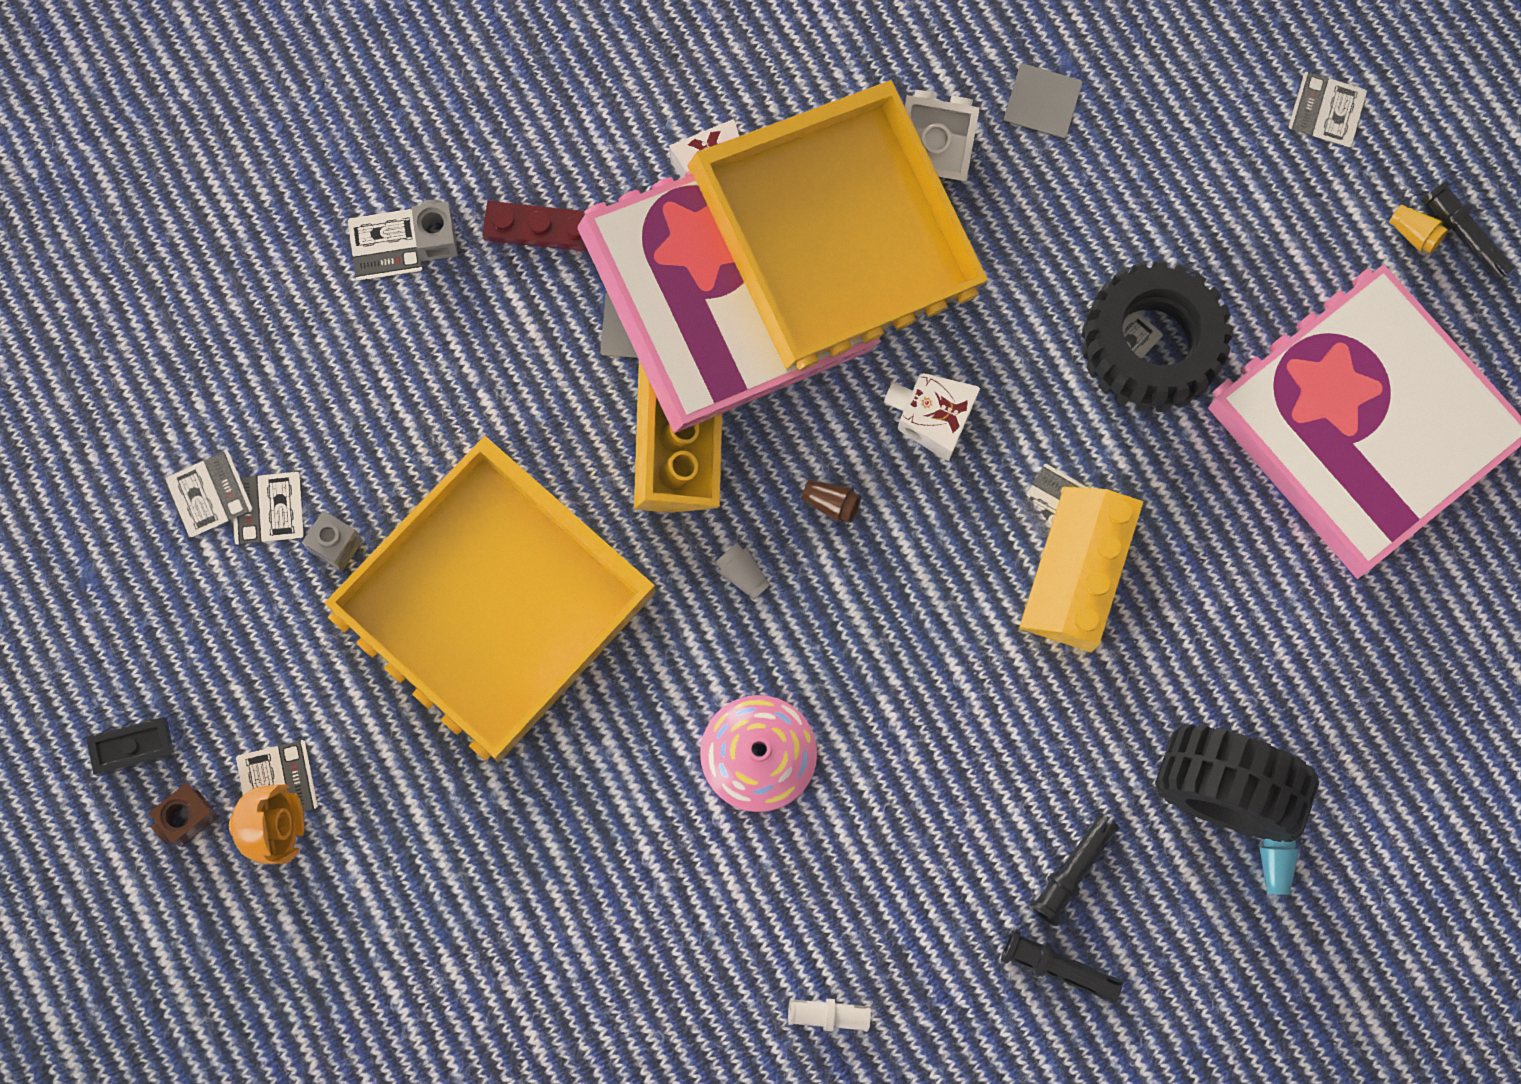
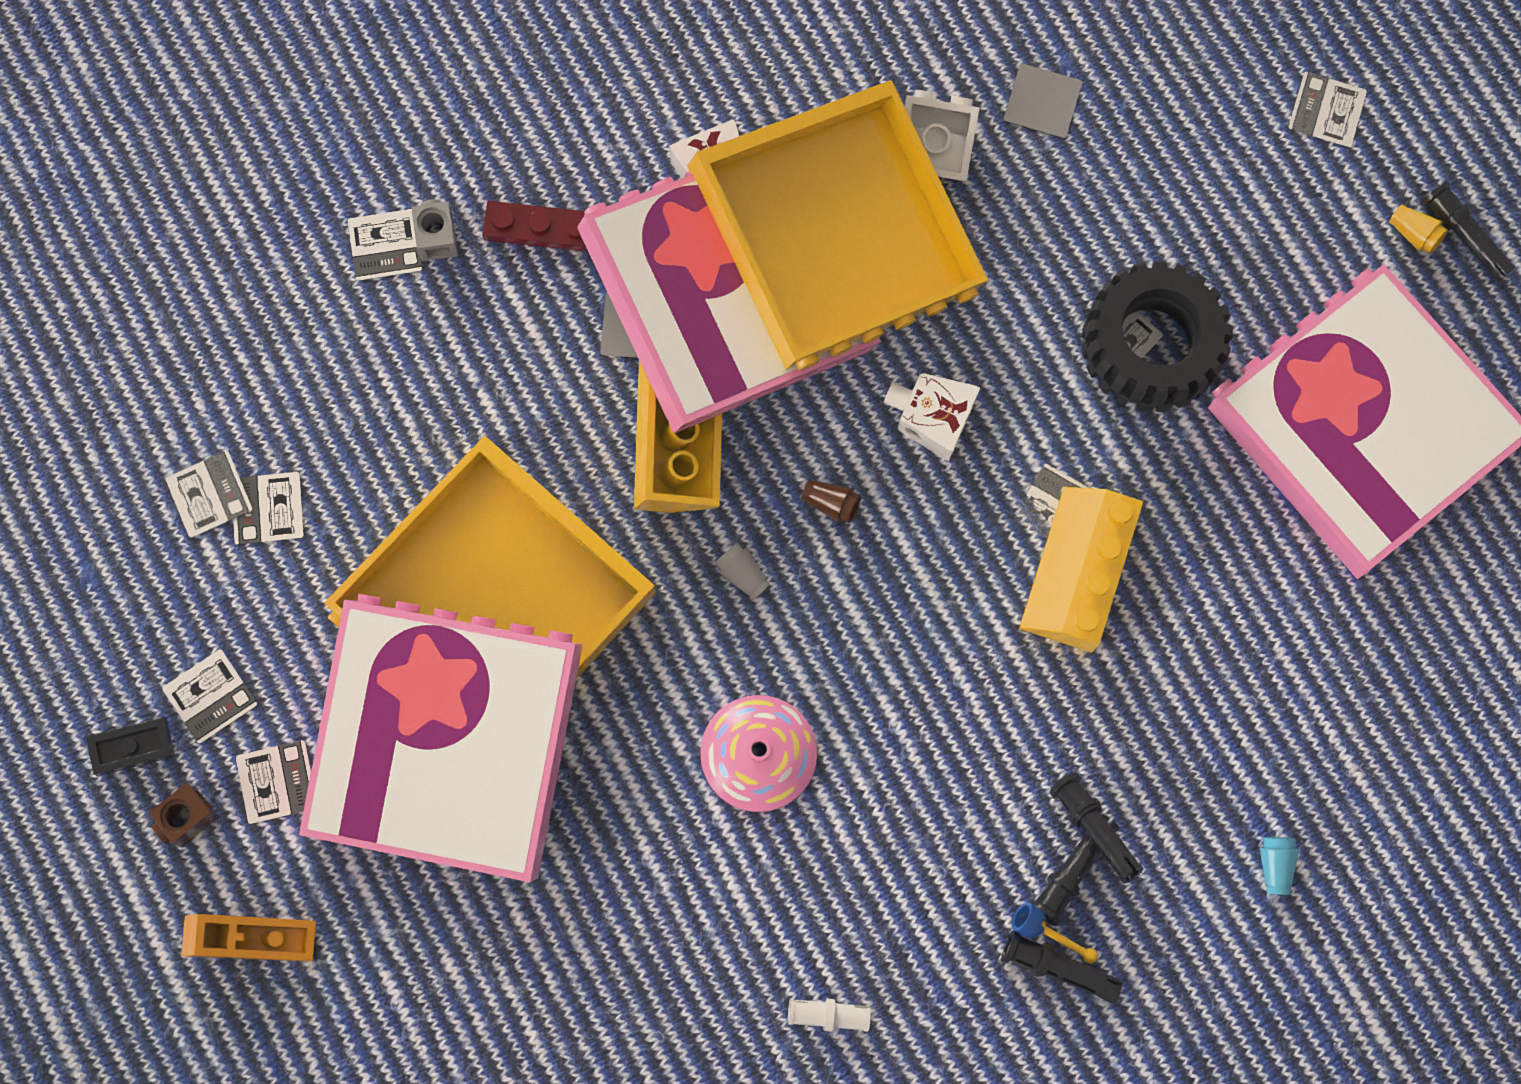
(209, 696): none -> sticker
(248, 938): none -> light orange slope
(267, 824): light orange cylinder -> none
(332, 541): light grey brick -> none
(441, 738): none -> panel
(1031, 922): none -> blue hinge
(1086, 813): none -> black pin
(1237, 782): black tyre -> none

